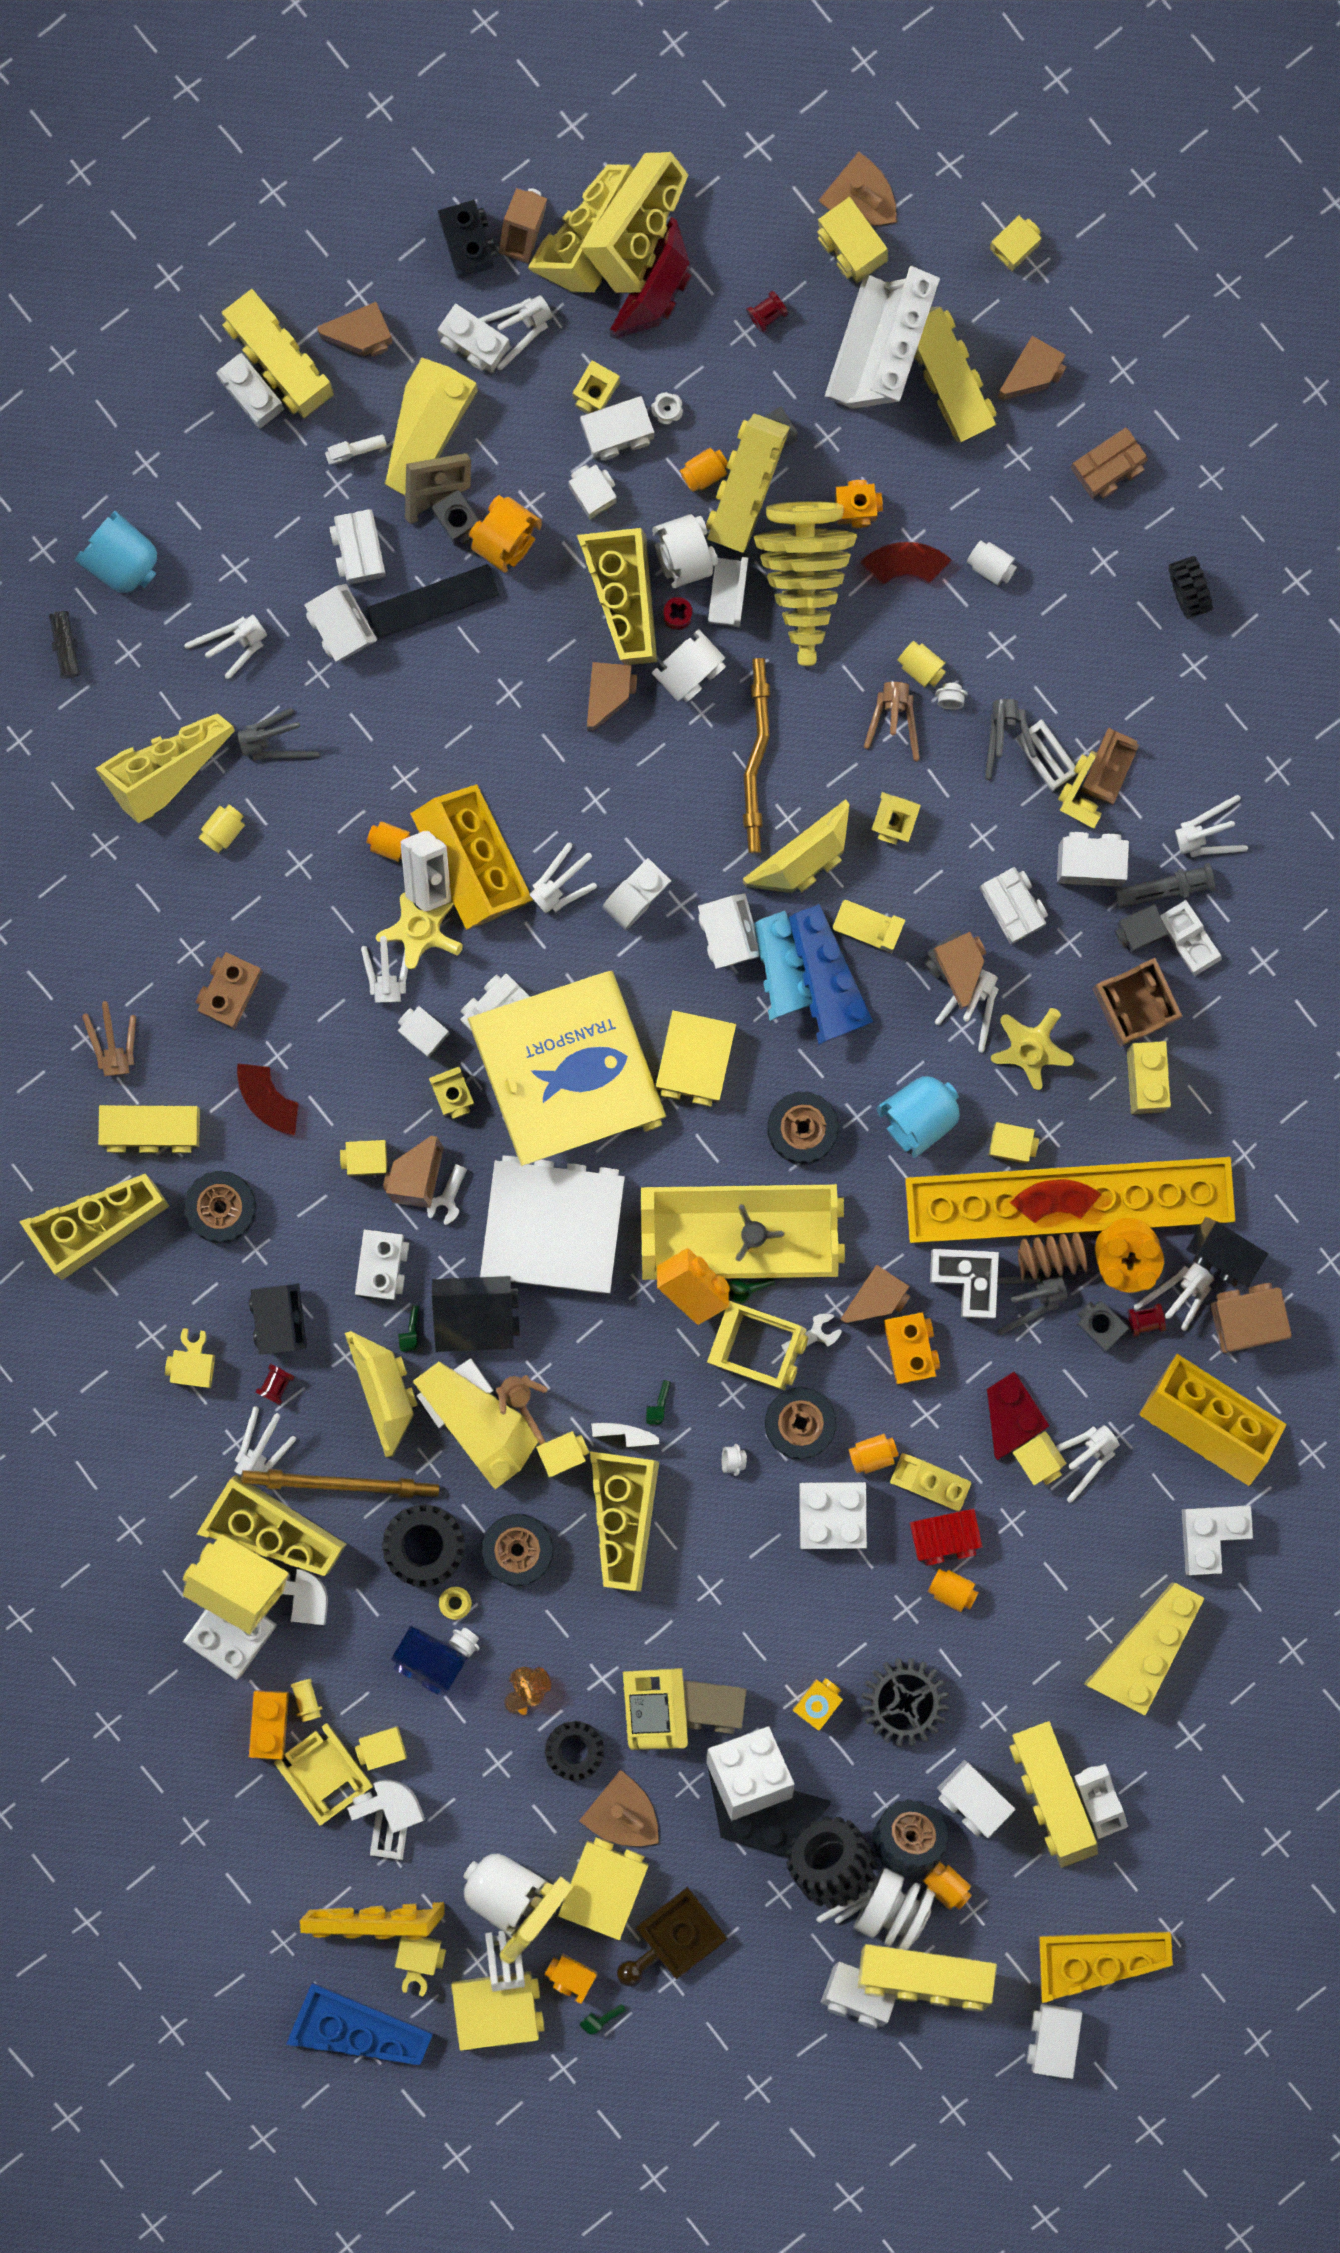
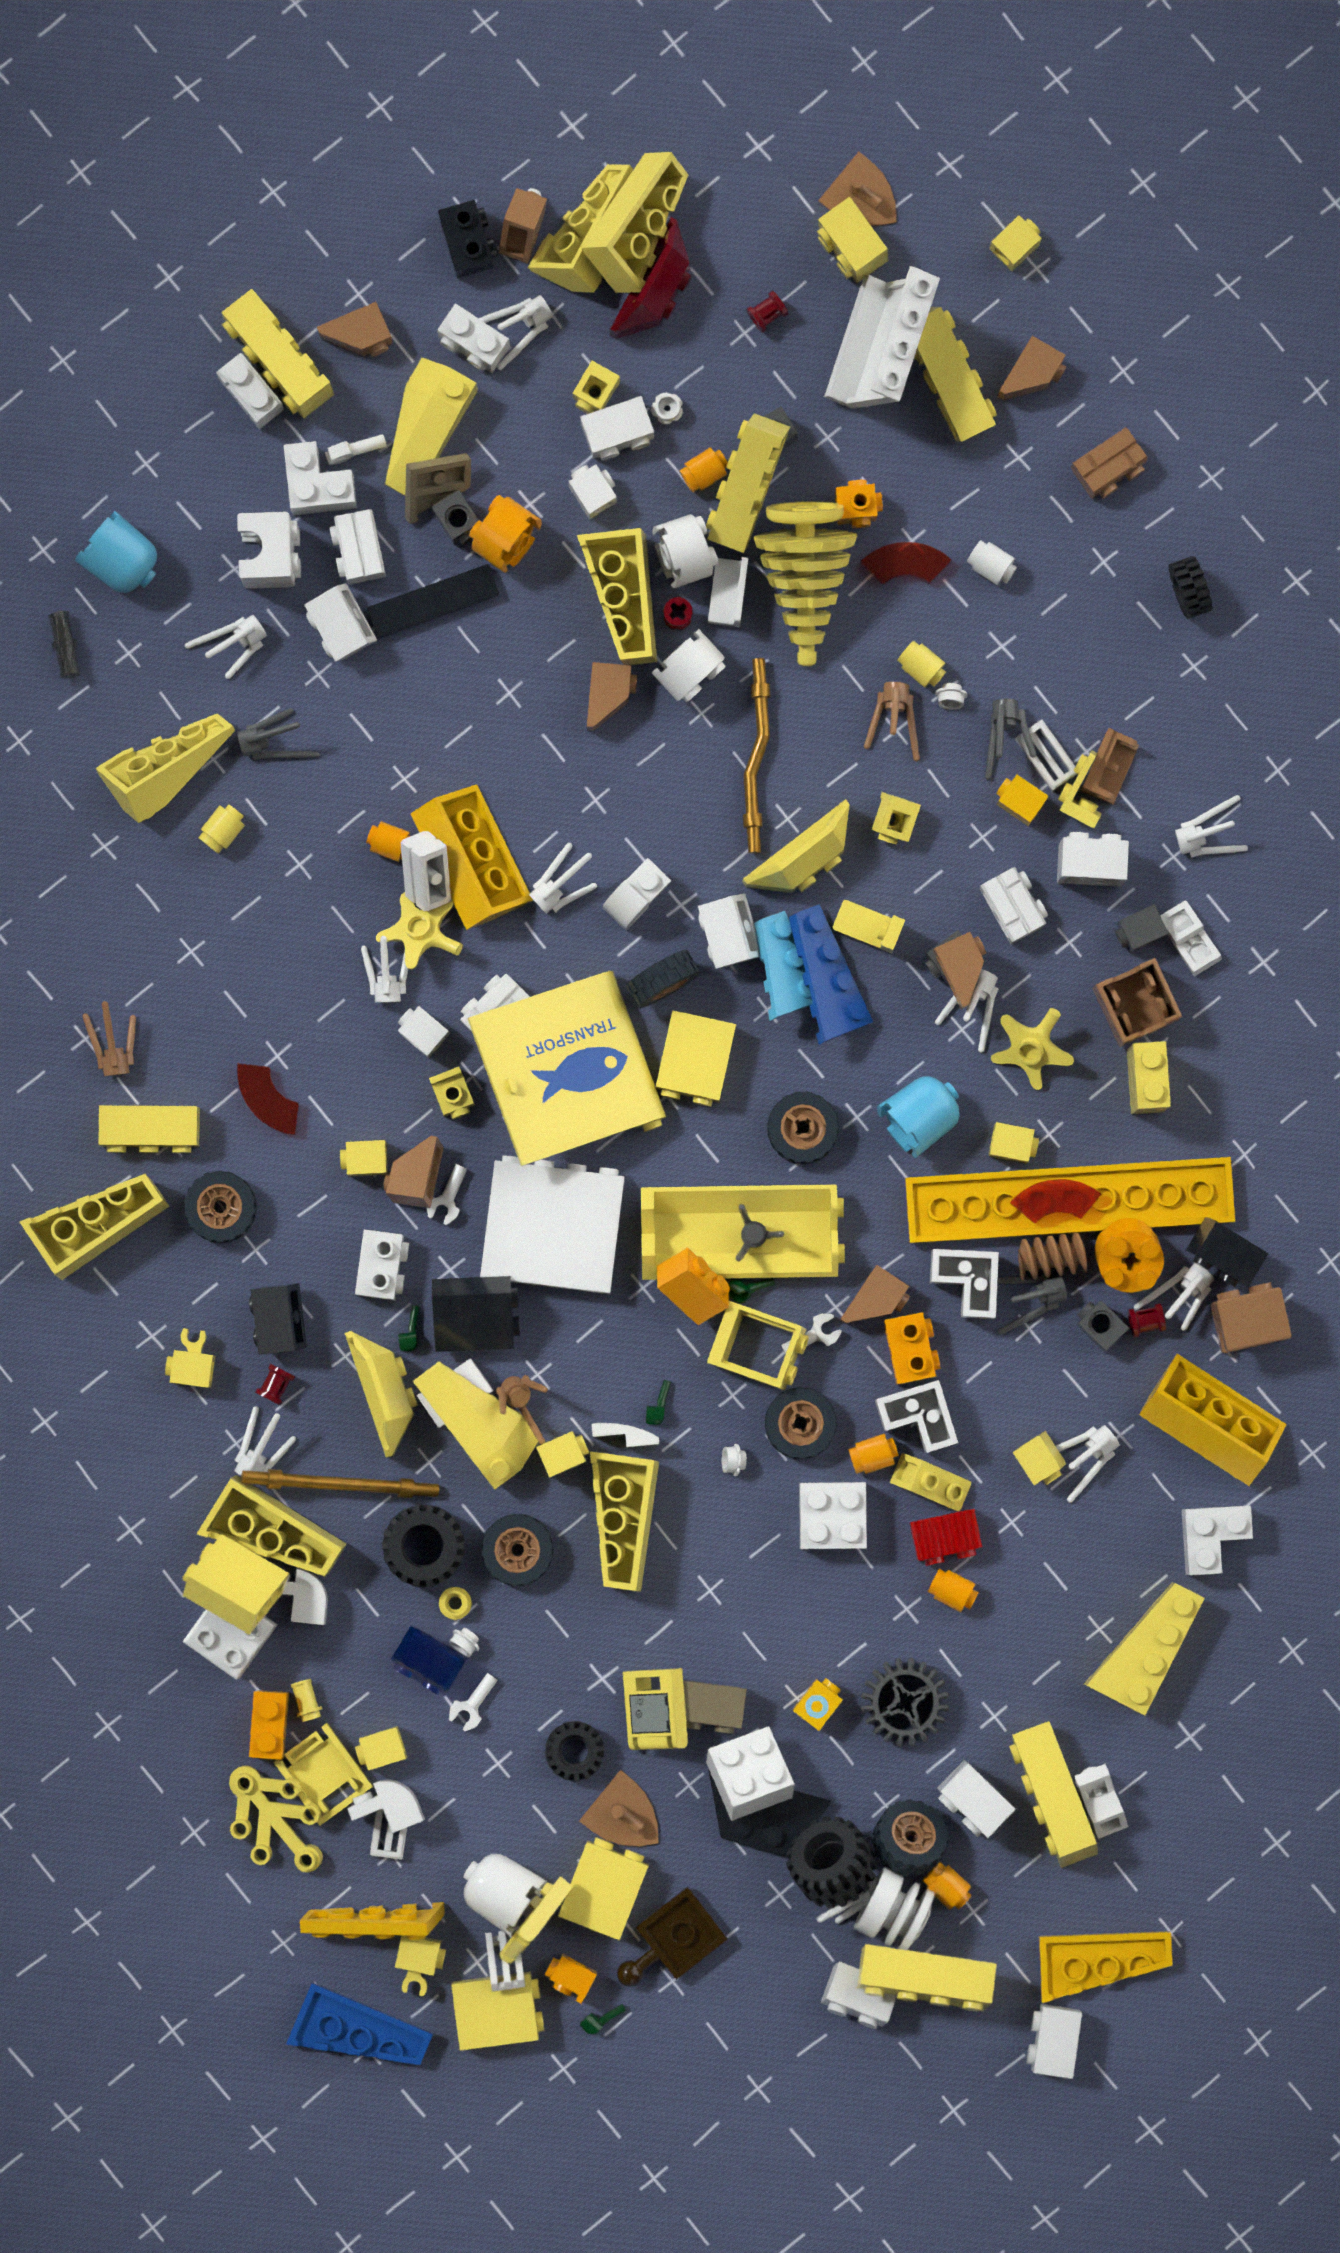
(229, 990): medium nougat brick -> none
(272, 1815): none -> light yellow plant
(277, 562): none -> white piece
(312, 490): none -> white brick
(474, 1701): none -> white bar
(528, 1688): clear orange animal -> none
(663, 978): none -> black wheel
(926, 1408): none -> white brick
(1012, 1415): dark red wing -> none
(1021, 799): none -> yellow brick
(1180, 884): dark grey pin -> none

